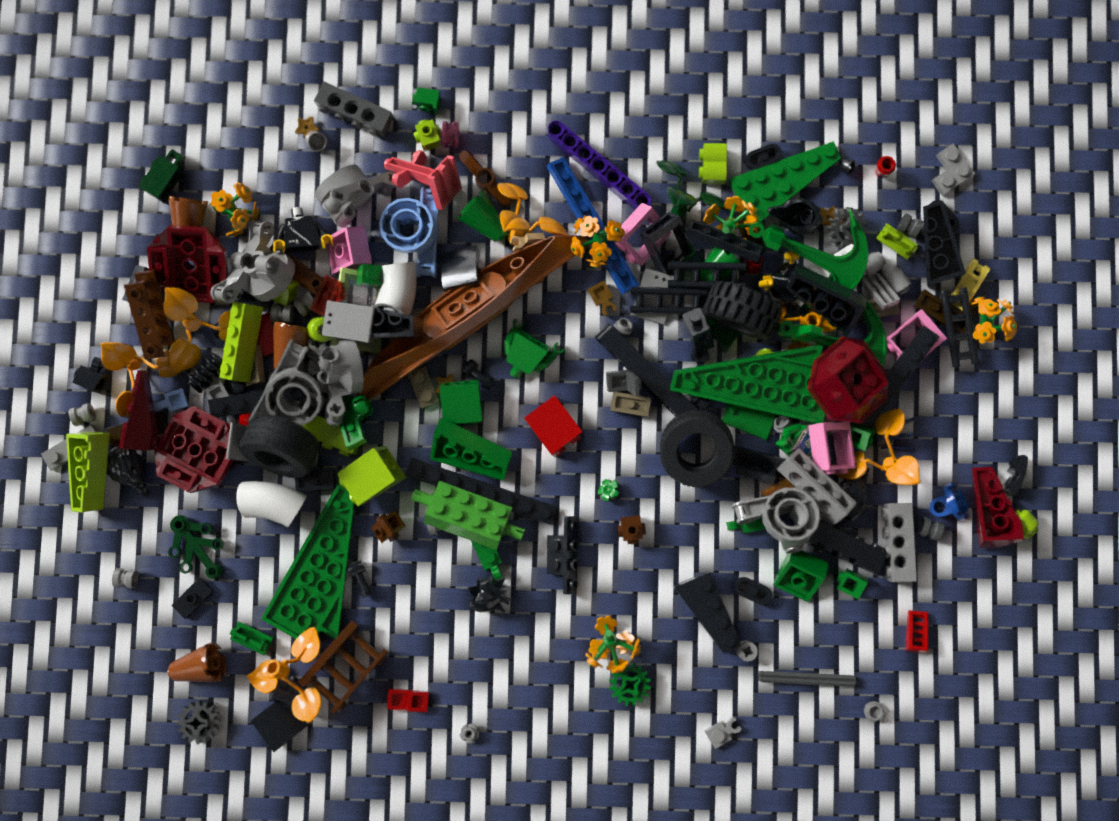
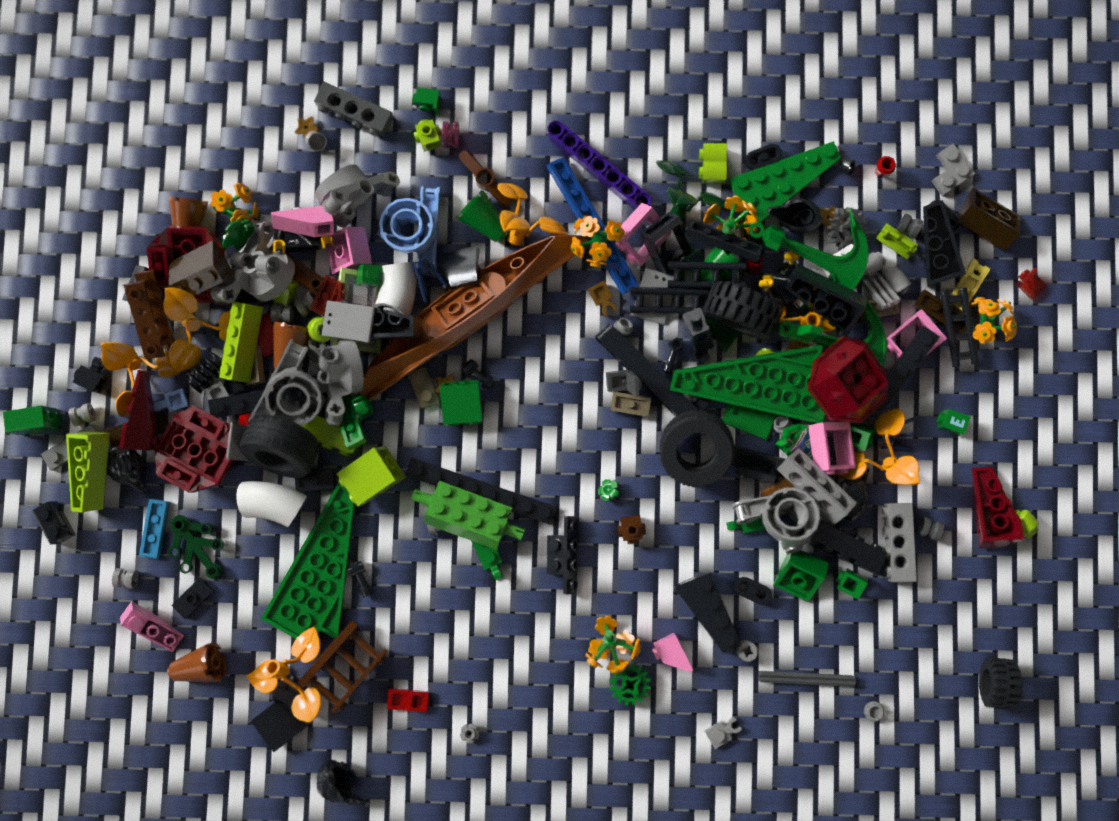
(32, 420): none -> green piece
(53, 522): none -> black brick
(150, 626): none -> bright pink slope
(154, 528): none -> dark azure tile
(163, 176): dark green brick -> none
(192, 728): dark grey gear -> none
(199, 269): none -> dark brown slope
(238, 234): none -> green plate
(251, 638): green hinge -> none
(304, 221): none -> bright pink slope
(335, 783): none -> black hair
(388, 526): reddish brown brick -> none
(422, 269): none -> dark blue plant
(443, 180): coral piece -> none
(468, 451): green wedge -> none
(488, 595): black hair -> none
(527, 352): green torso -> none
(529, 239): tan plate -> none
(553, 426): red brick -> none
(671, 653): none -> bright pink slope
(674, 345): none -> black bar
(909, 647): red slope -> none
(953, 422): none -> green brick
(954, 503): blue tile -> none
(989, 219): none -> dark brown slope
(1000, 683): none -> black tyre
(1018, 469): black slope -> none
(1030, 283): none -> clear red bracket

